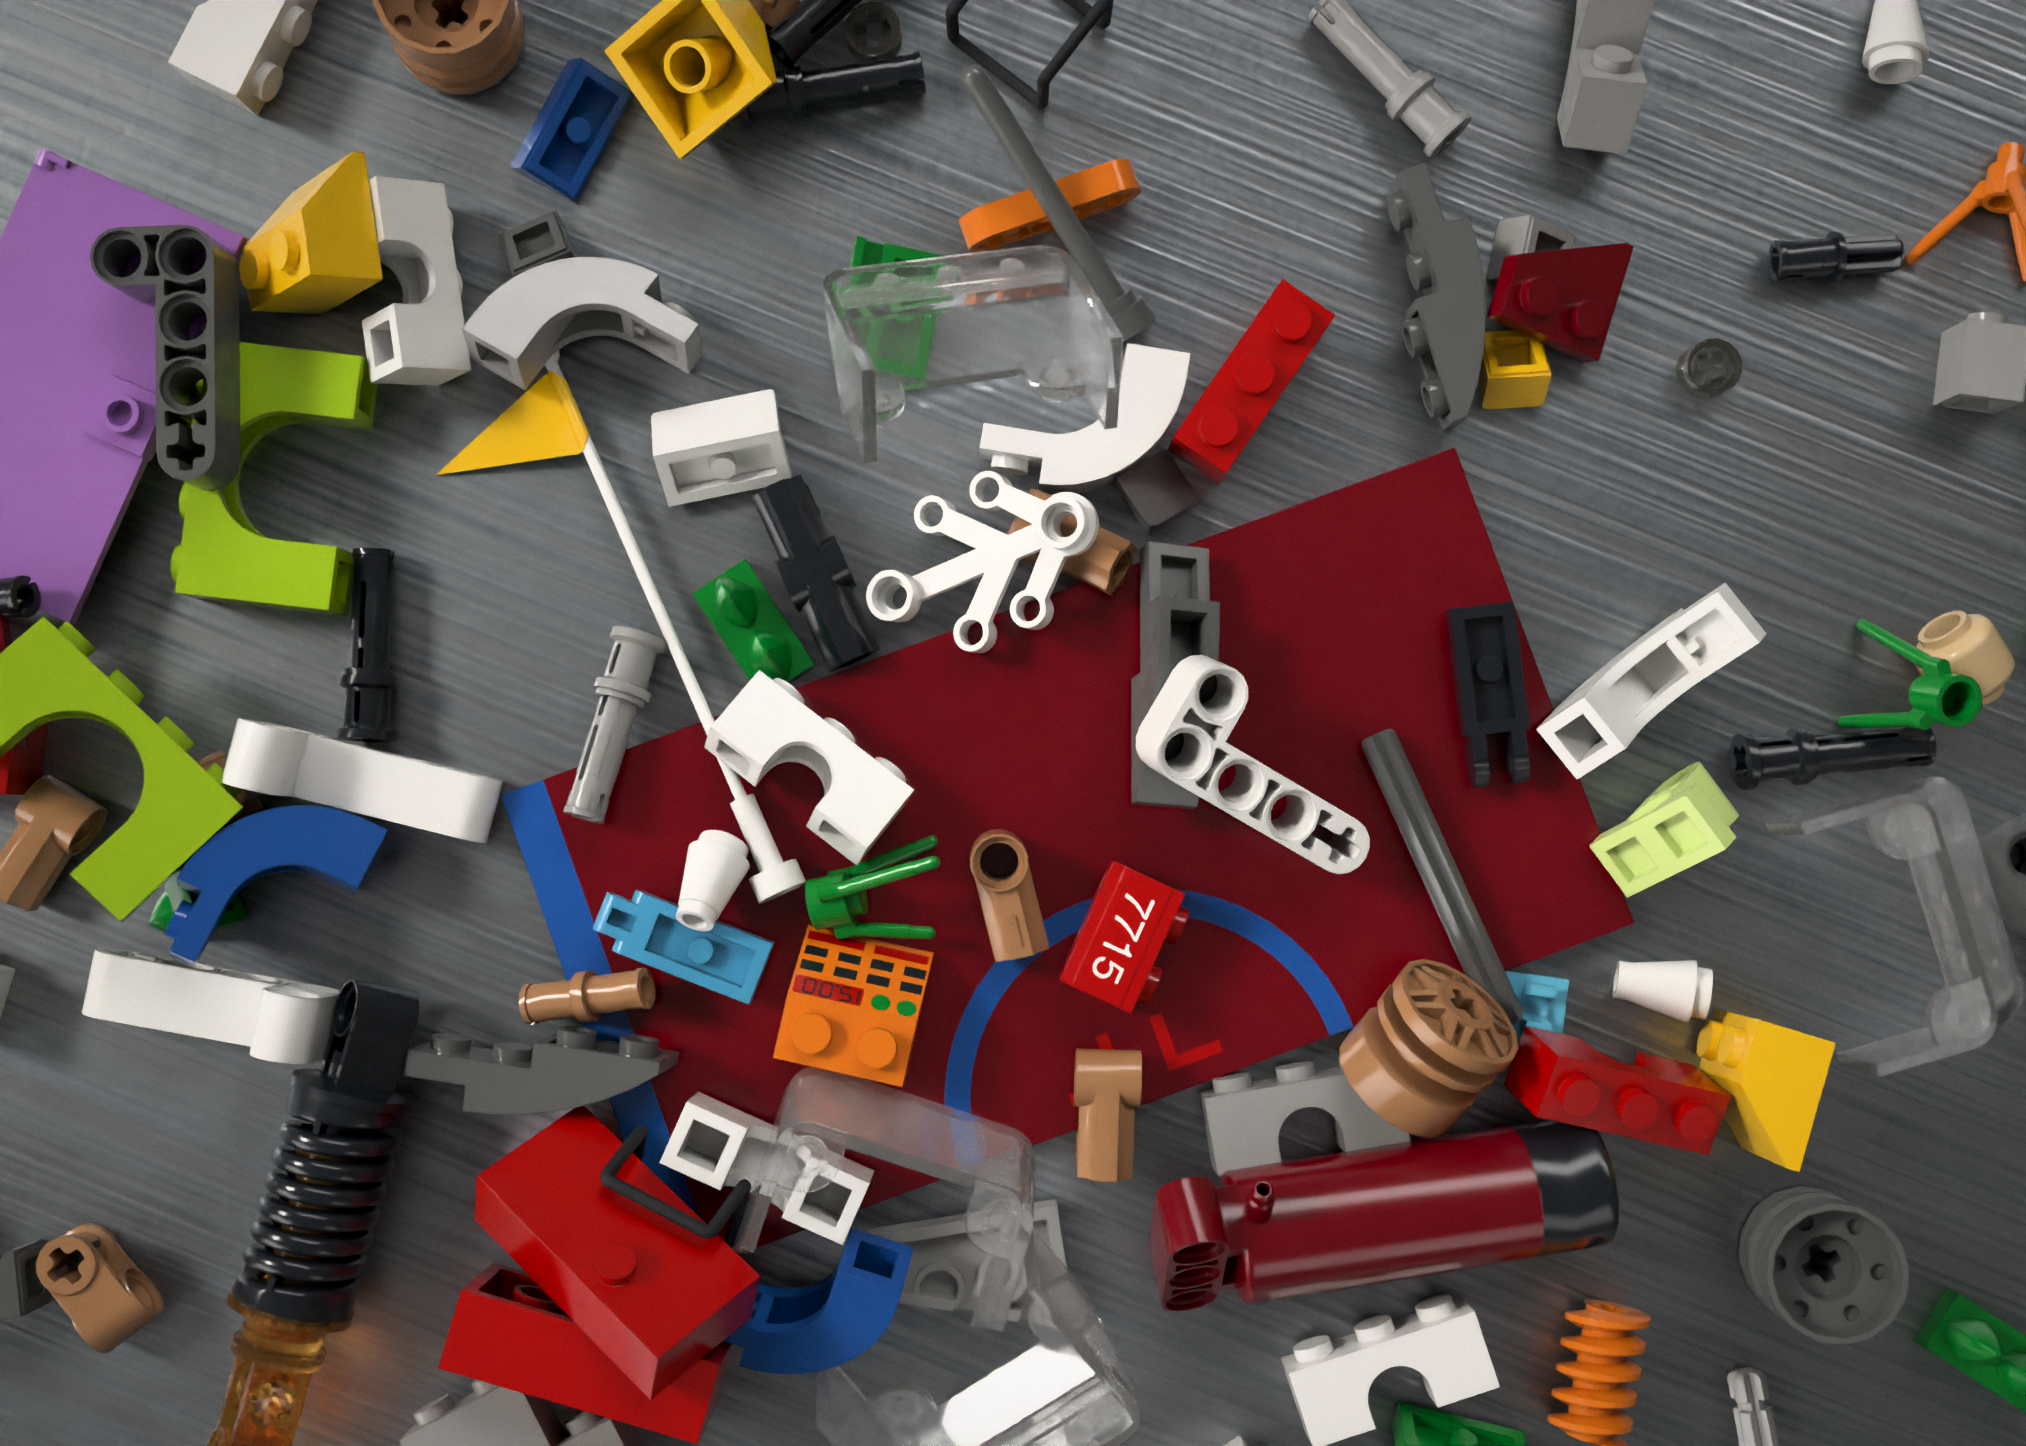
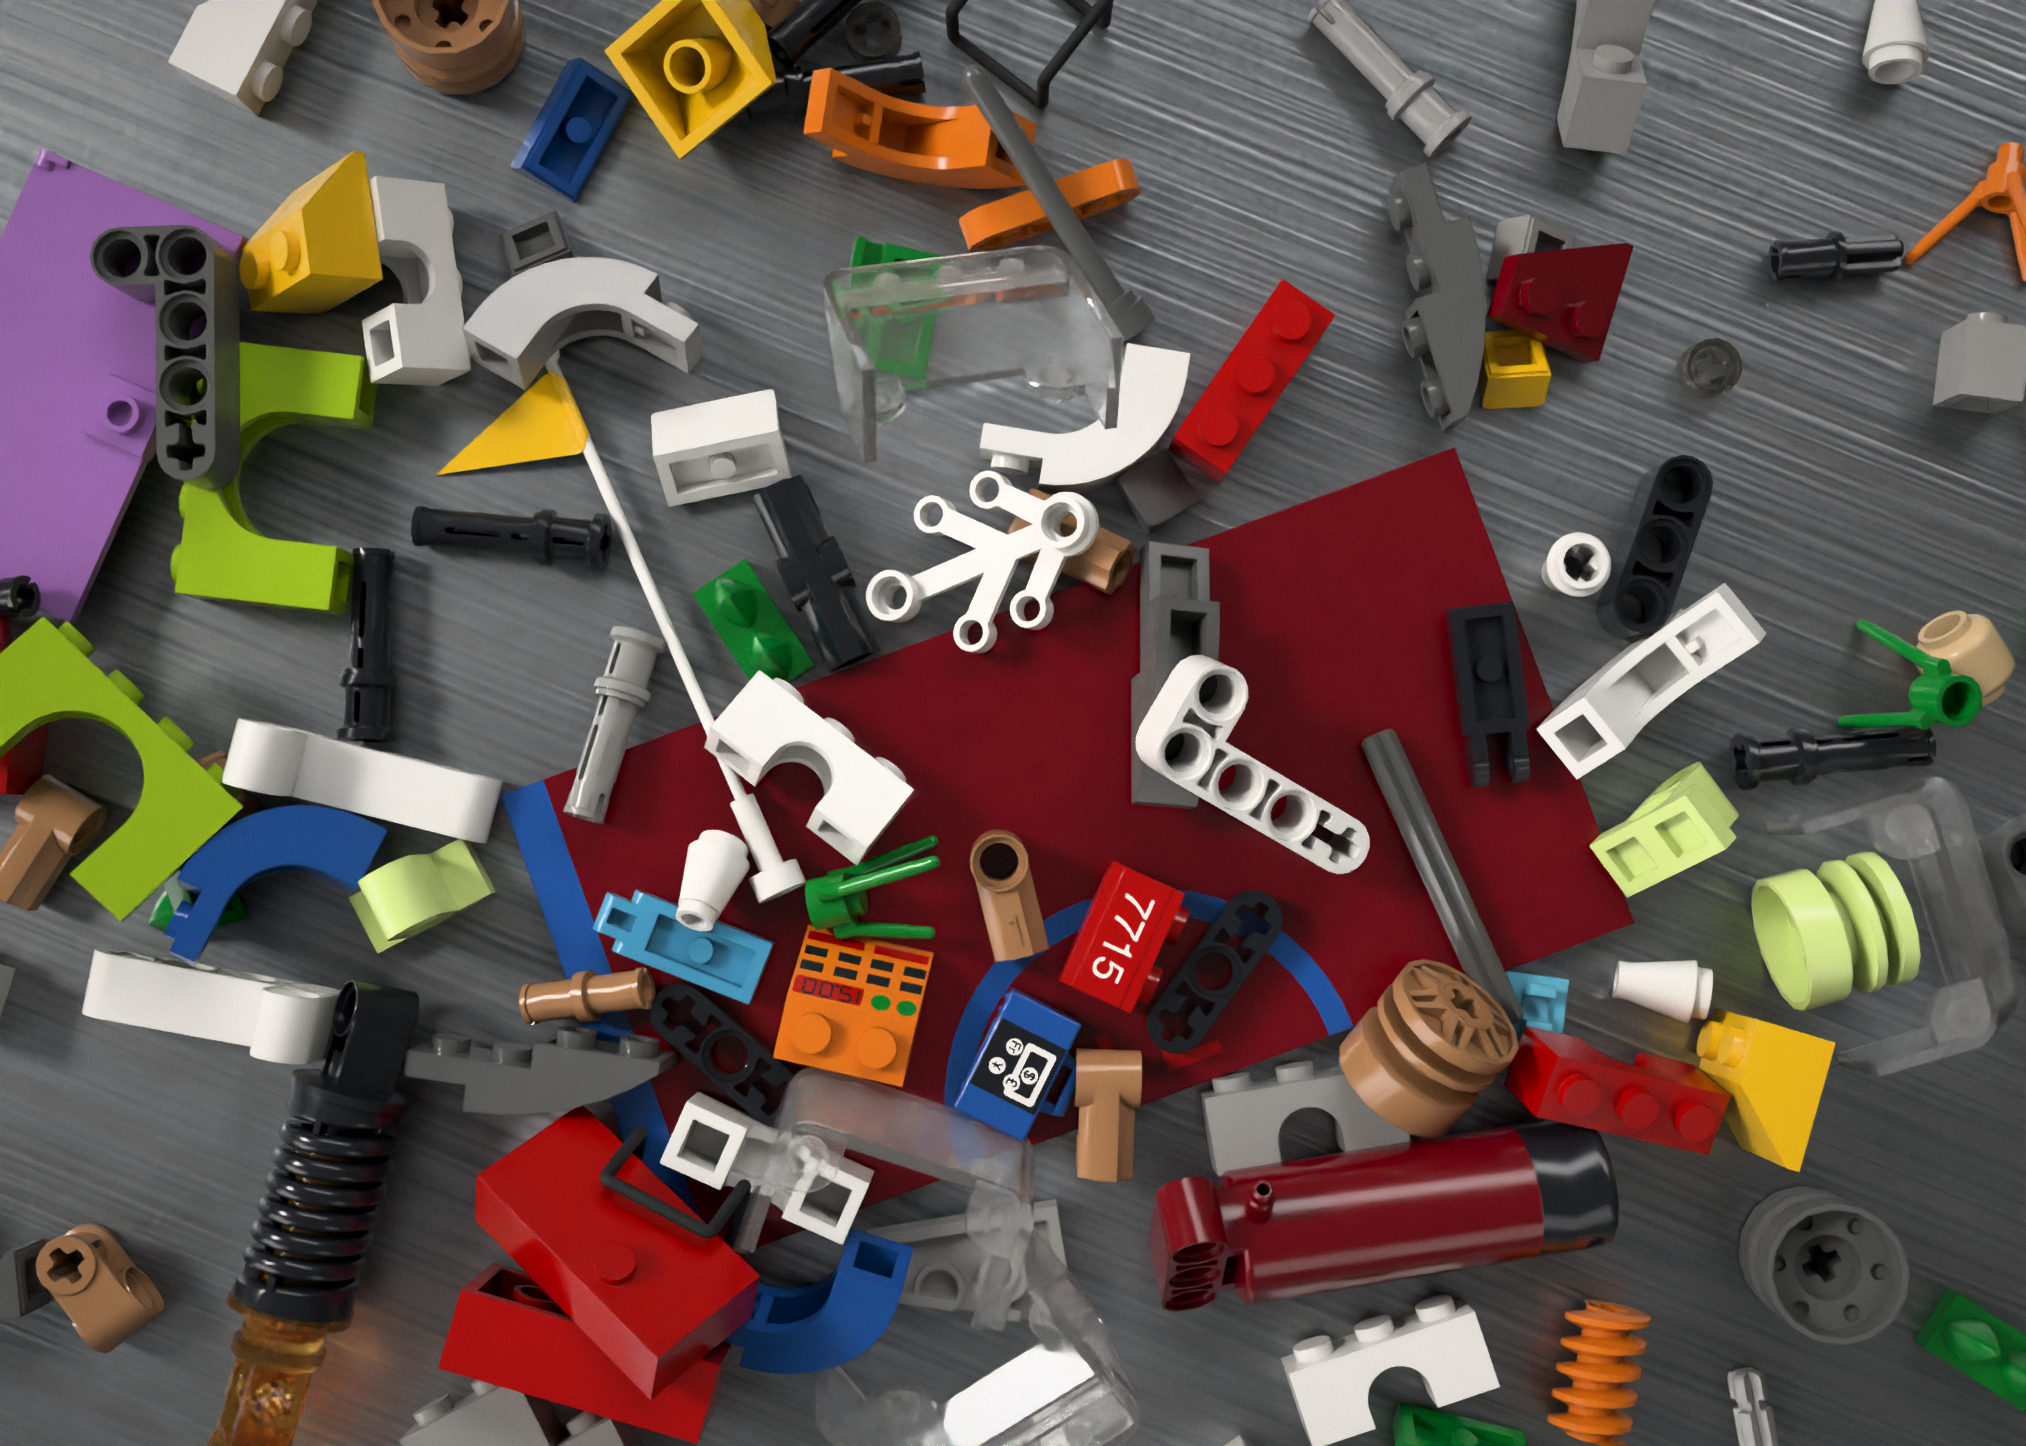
(419, 893): none -> yellowish green tile
(545, 529): none -> black pin
(680, 1038): none -> black beam
(908, 138): none -> orange arch
(1019, 1066): none -> piece
(1253, 940): none -> black beam
(1588, 561): none -> white cone
(1676, 527): none -> black beam
(1835, 930): none -> yellowish green wheel

